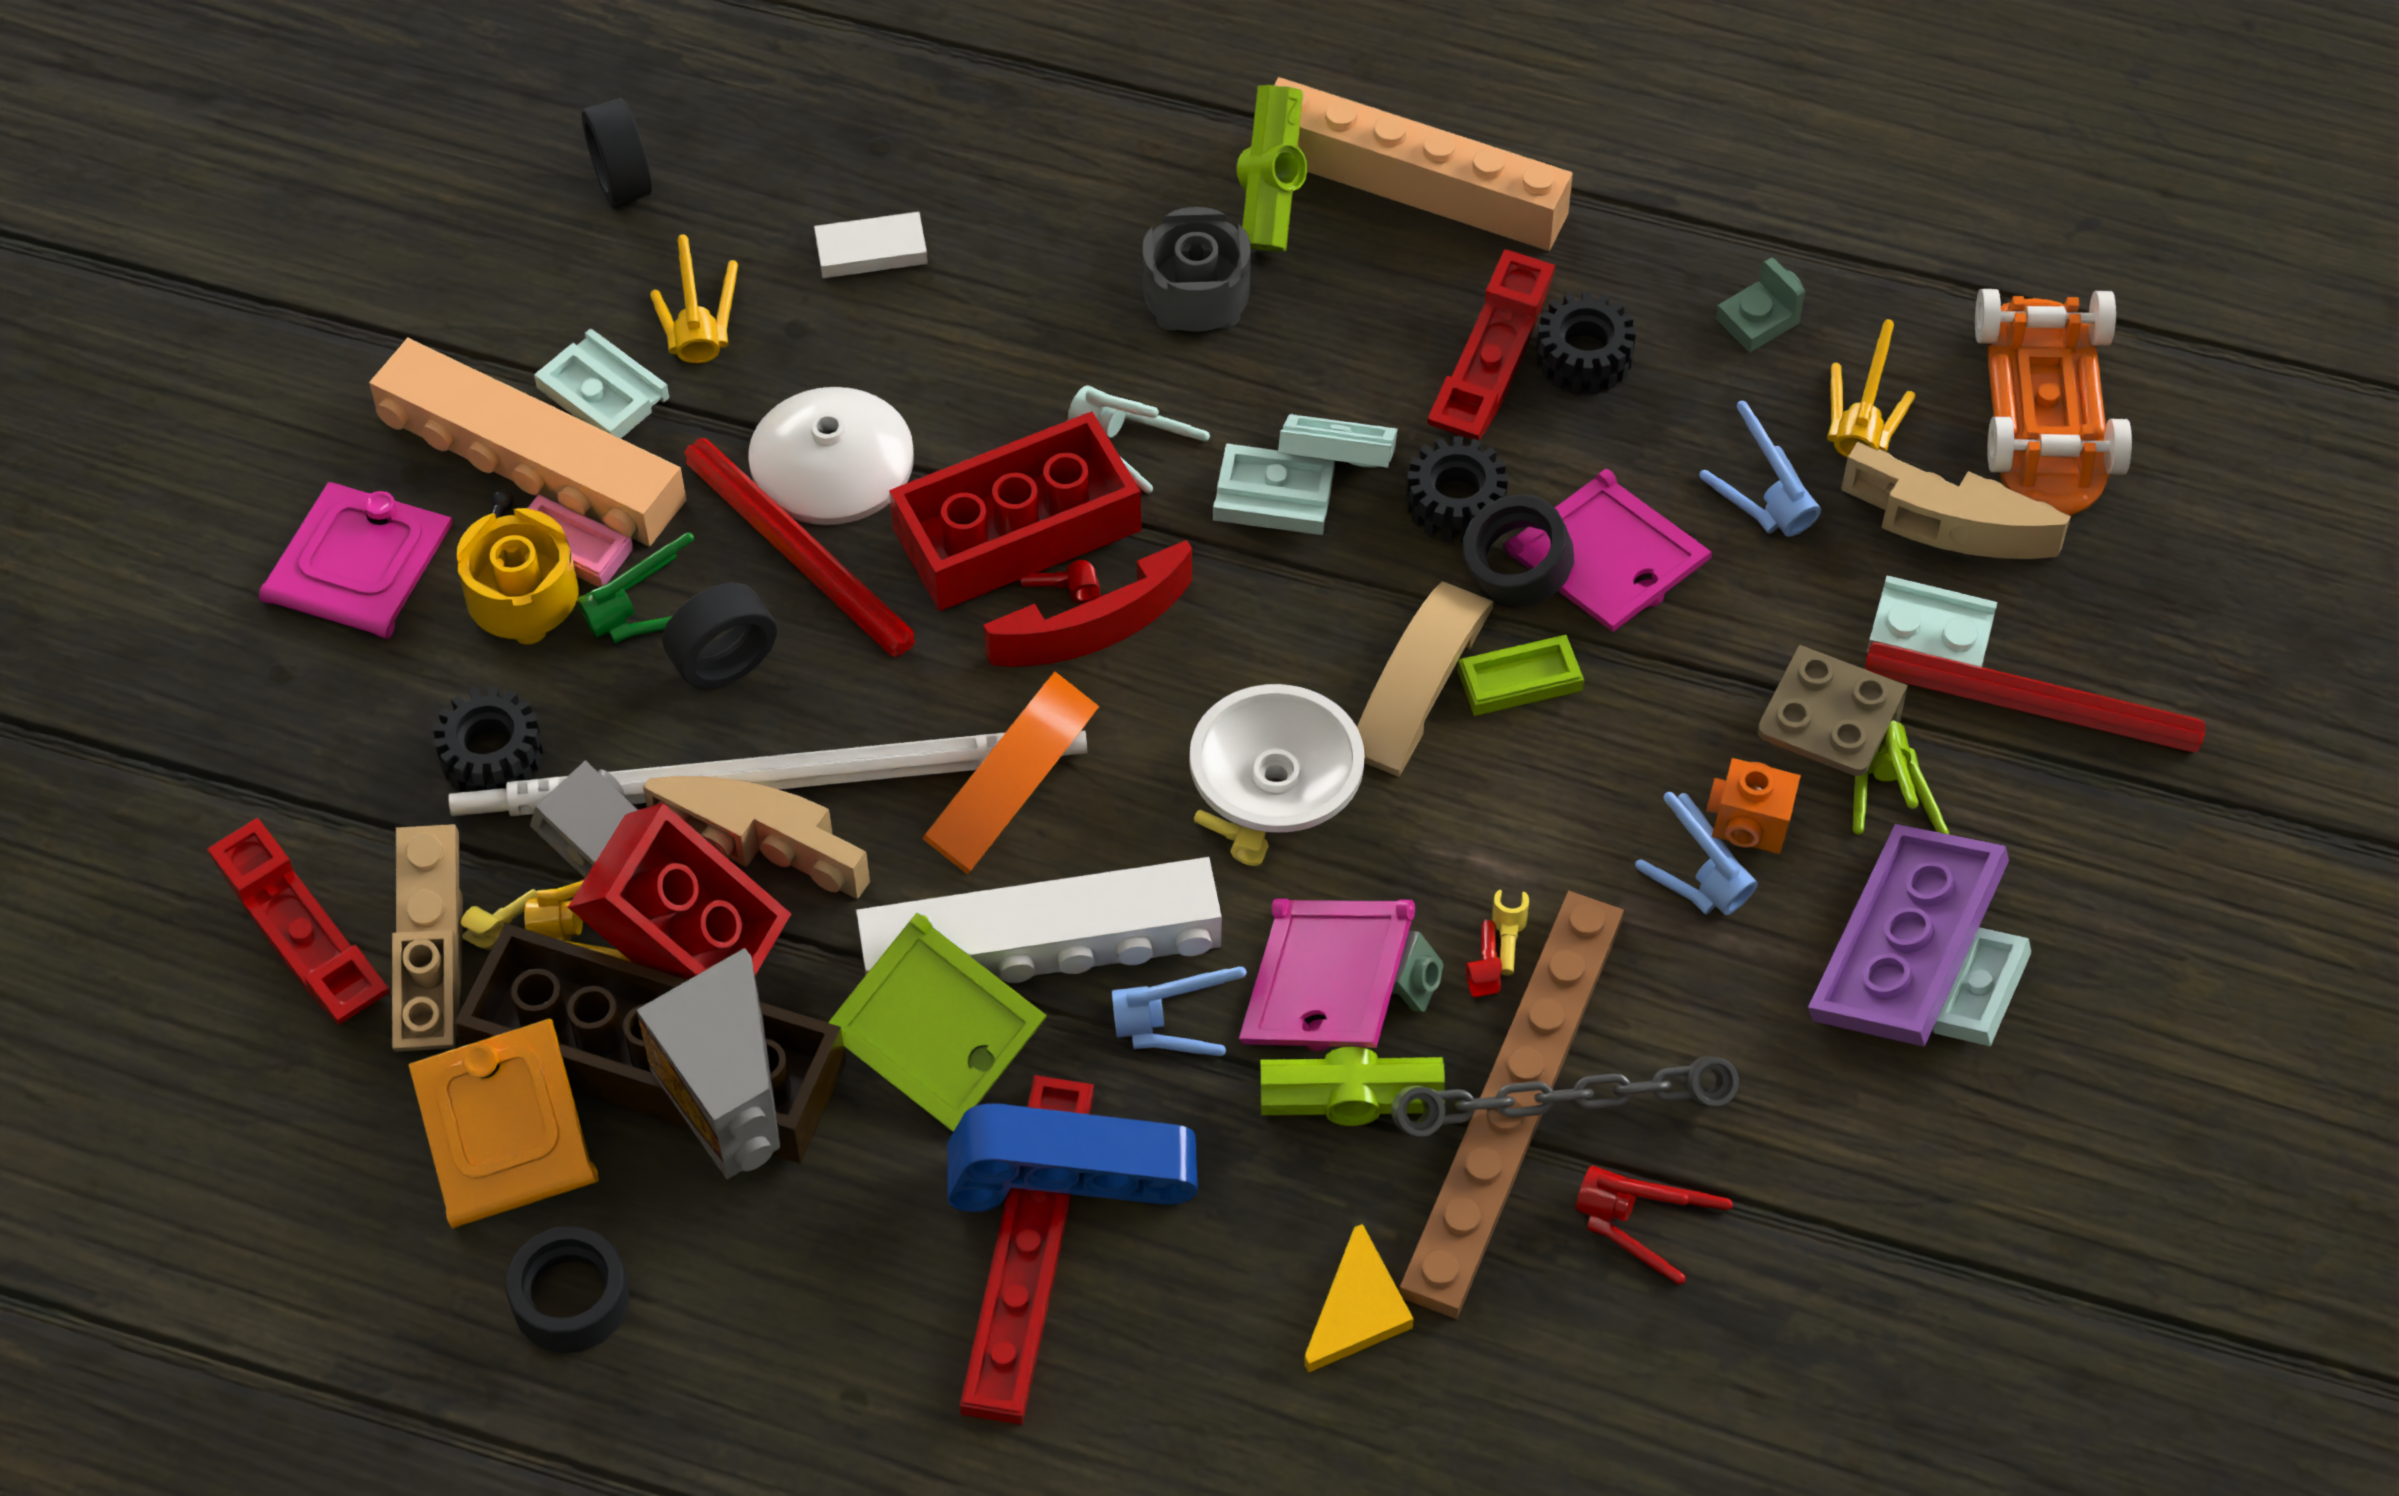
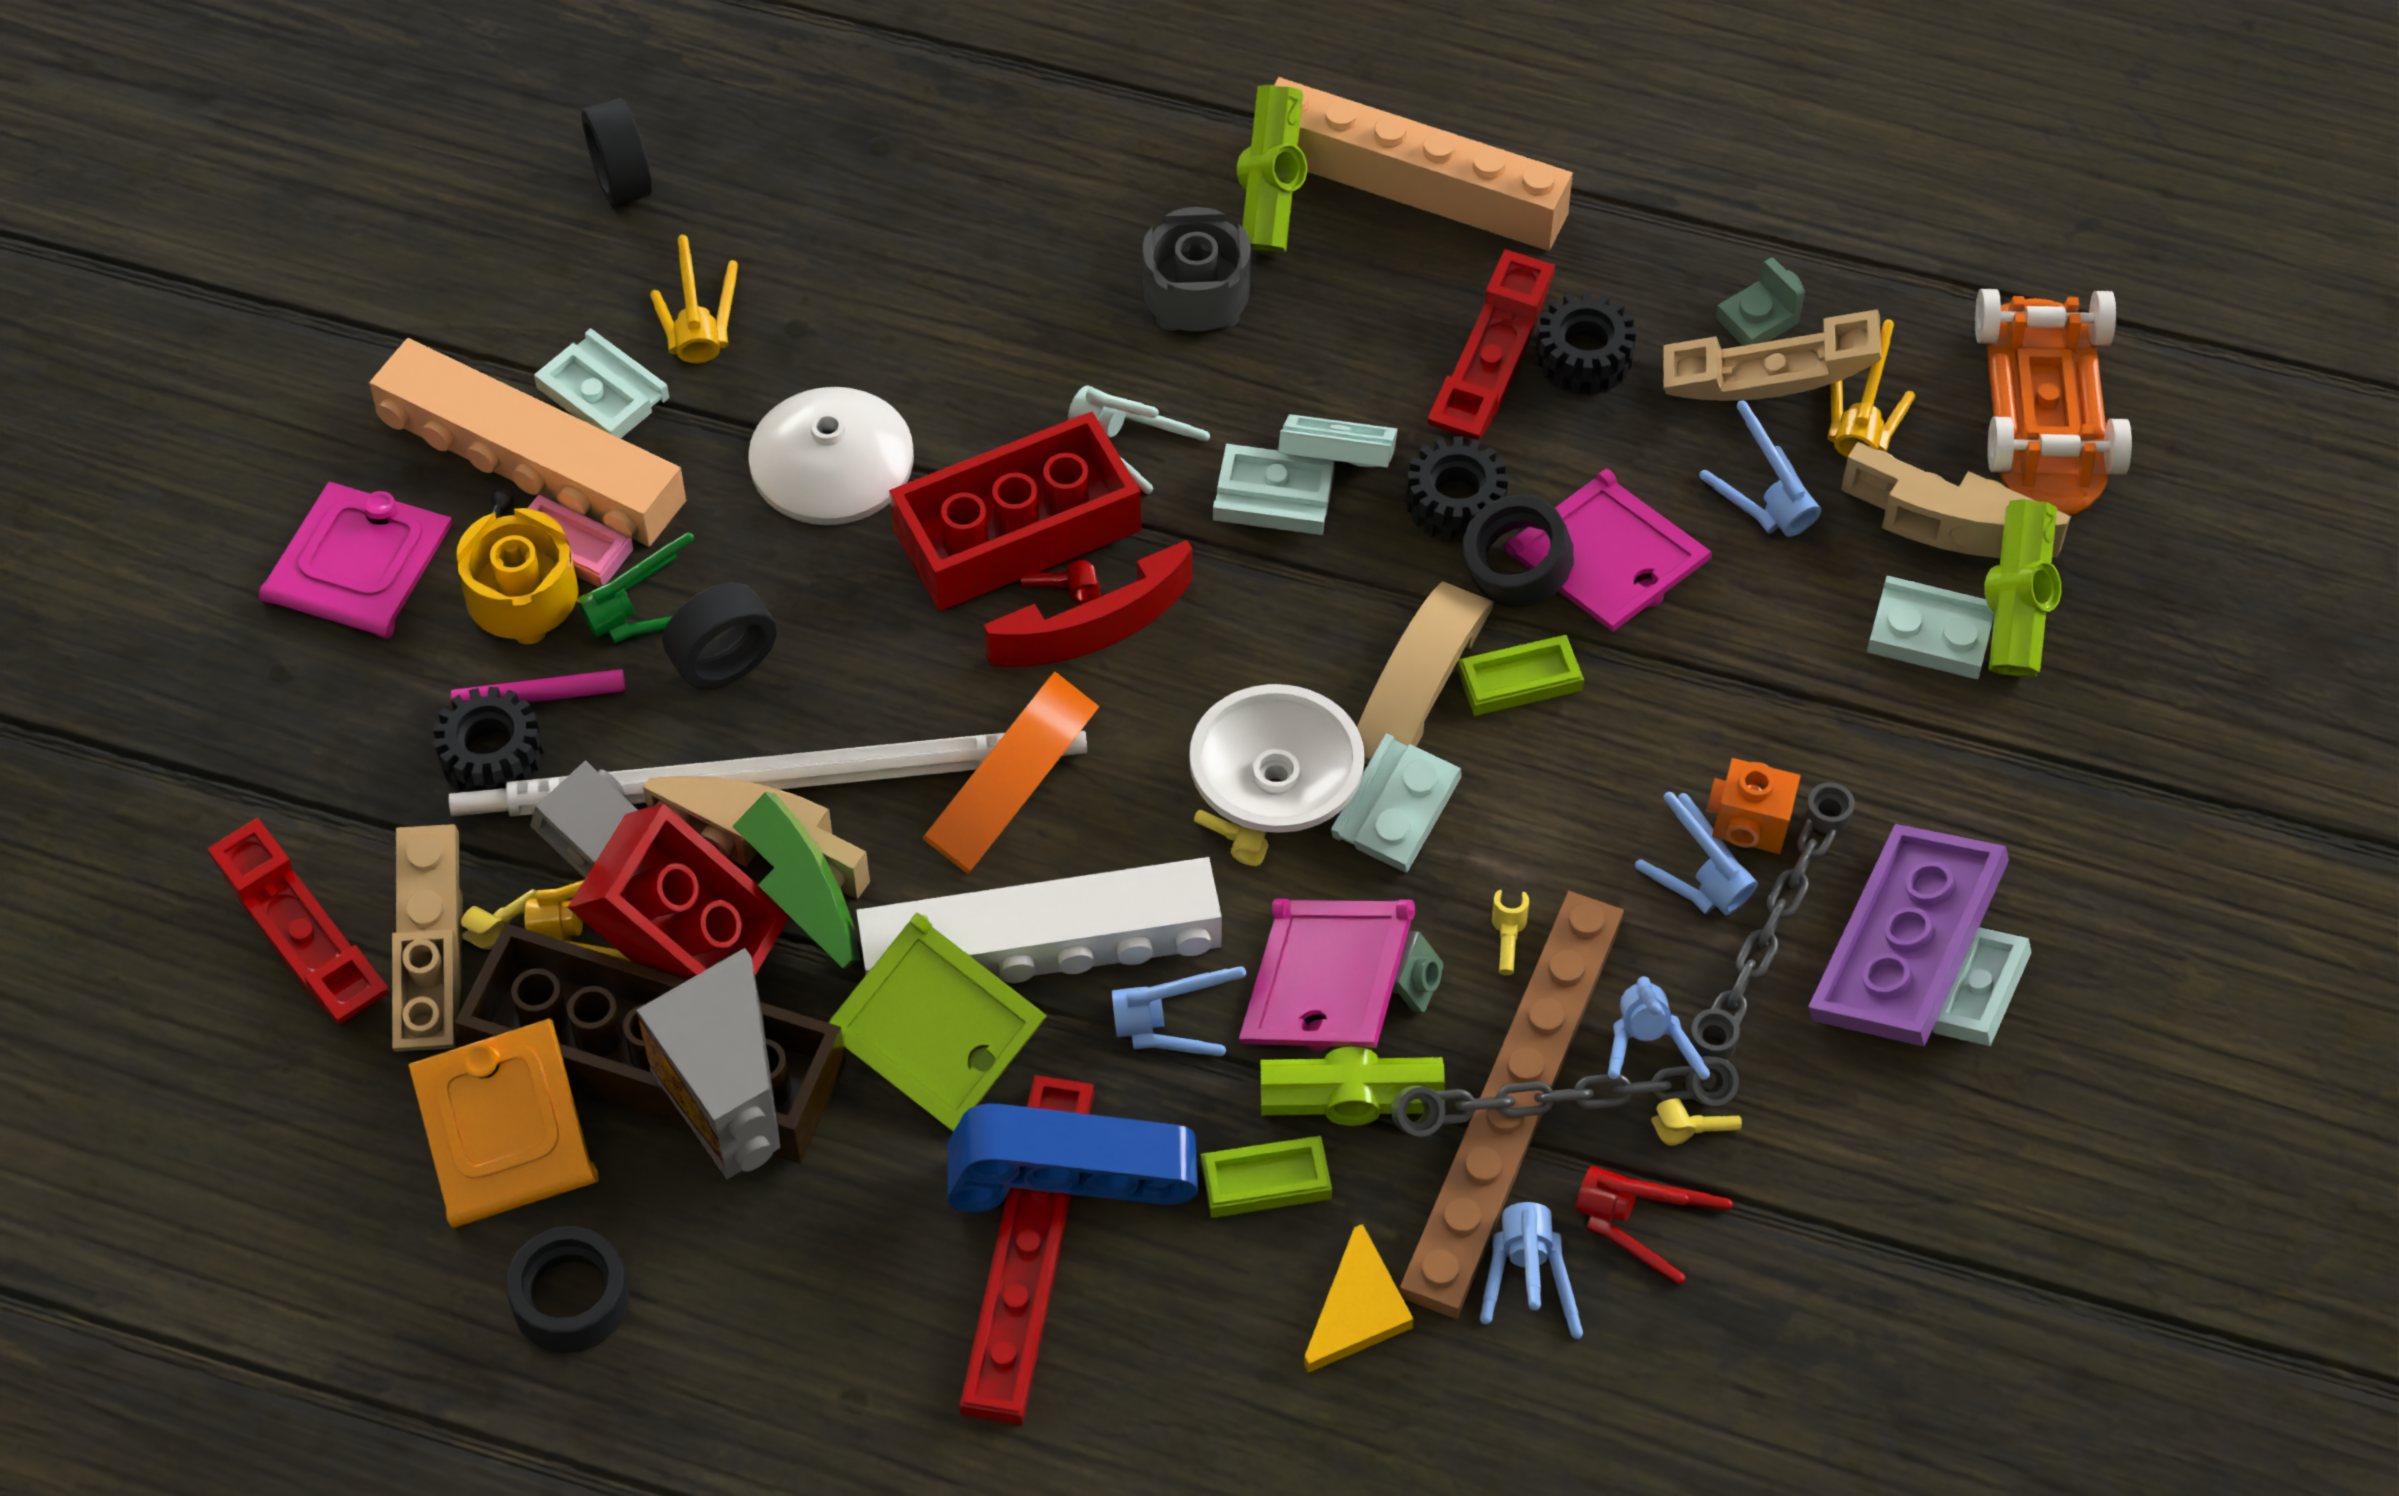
(556, 687): none -> dark pink bar
(800, 548): red axle -> none
(800, 877): none -> bright green slope
(871, 245): white tile -> none
(1266, 1176): none -> lime tile
(1397, 803): none -> light aqua plate
(1484, 975): red hand -> none
(1528, 1242): none -> light blue plant
(1647, 1019): none -> light blue plant
(1676, 1126): none -> light yellow hand
(1722, 1024): none -> dark grey piece
(1775, 367): none -> tan slope
(1831, 711): dark tan bracket -> none
(1896, 762): lime plant -> none
(2023, 588): none -> lime piece
(2036, 697): red axle -> none

